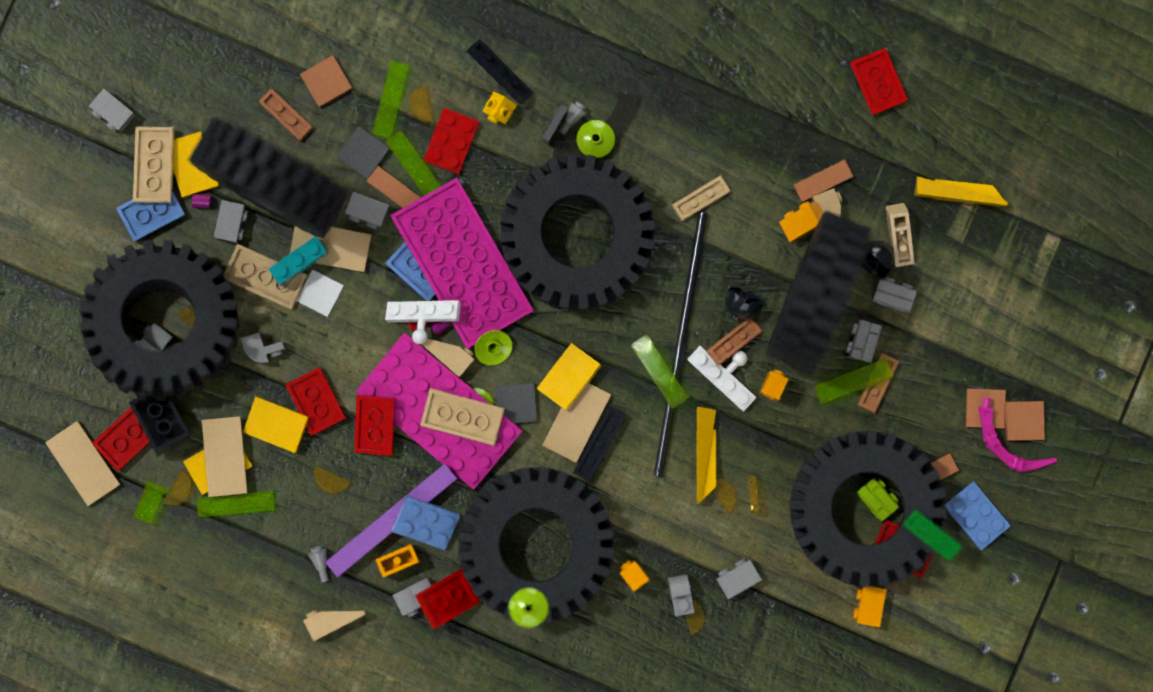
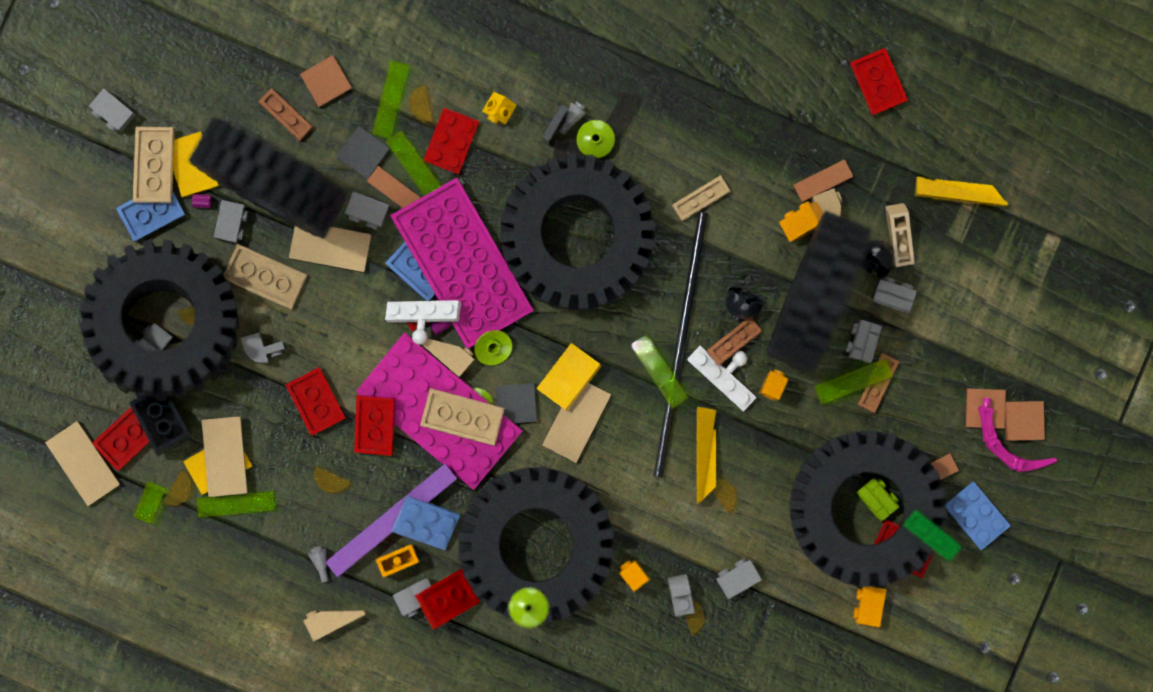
(276, 424): yellow tile -> none
(298, 261): teal brick -> none
(320, 293): white sticker -> none
(499, 72): black plate -> none
(599, 443): black plate -> none
(752, 491): clear yellow tile -> none

